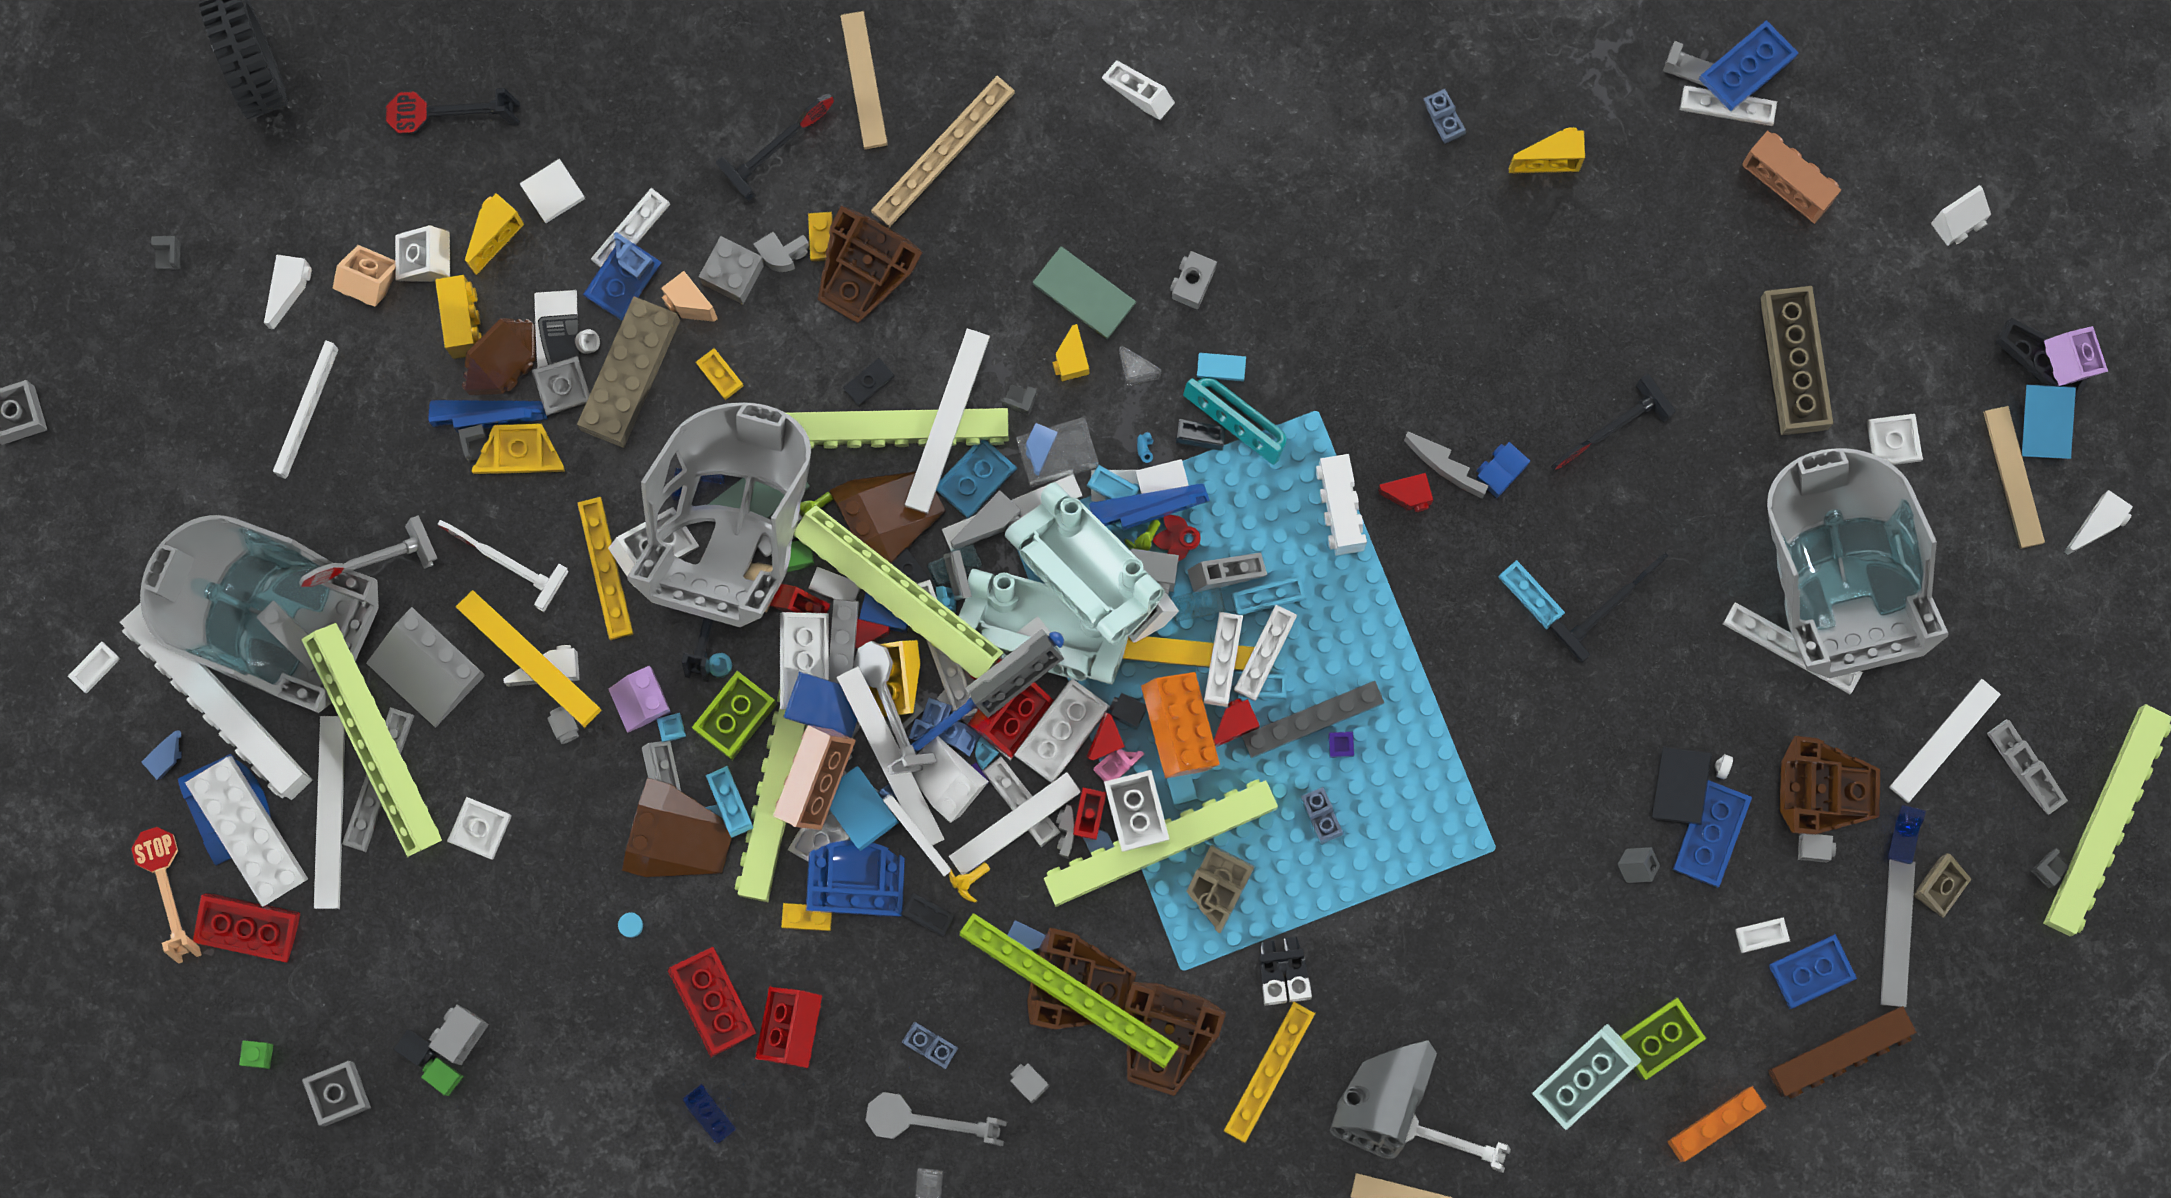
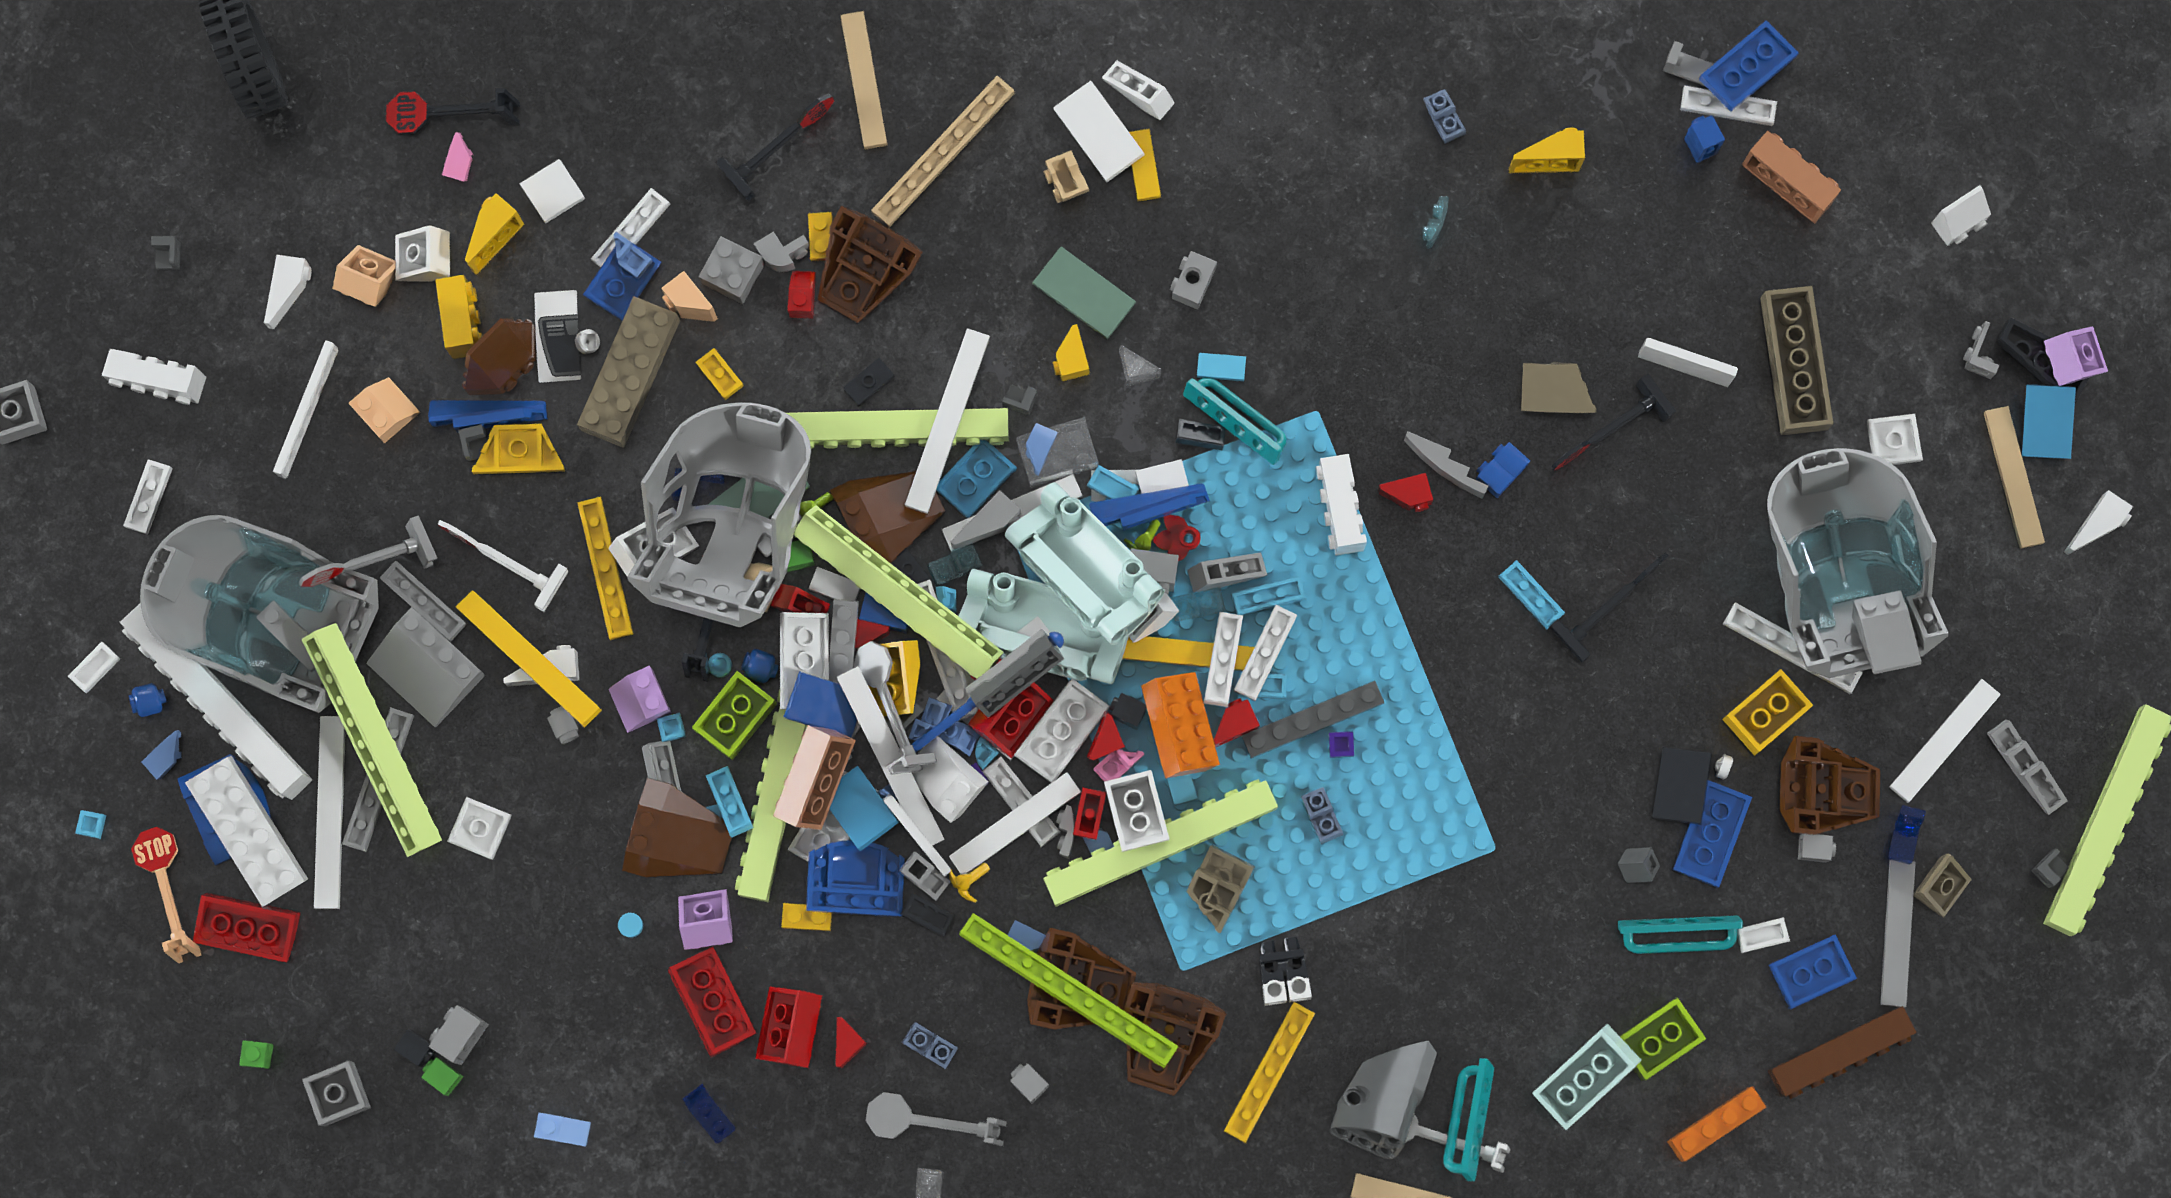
(90, 824): none -> medium azure tile
(147, 497): none -> white plate
(147, 700): none -> blue head
(154, 376): none -> white wedge
(384, 408): none -> light nougat slope
(423, 601): none -> light grey plate
(458, 159): none -> bright pink slope
(561, 385): light grey tile -> none
(562, 1129): none -> light blue slope
(705, 919): none -> lavender slope
(759, 666): none -> blue head
(801, 294): none -> red slope
(847, 1043): none -> red slope
(924, 875): none -> light grey brick
(957, 575): light grey tile -> none
(1065, 176): none -> tan cylinder
(1098, 131): none -> white tile
(1142, 443): dark azure arm -> none
(1145, 168): none -> yellow tile
(1434, 226): none -> clear light blue slope
(1477, 1119): none -> teal piece
(1554, 389): none -> dark tan slope
(1628, 927): none -> teal piece
(1687, 362): none -> white tile
(1704, 138): none -> blue brick
(1767, 712): none -> yellow brick
(1886, 632): none -> light grey slope
(1980, 365): none -> light grey bracket

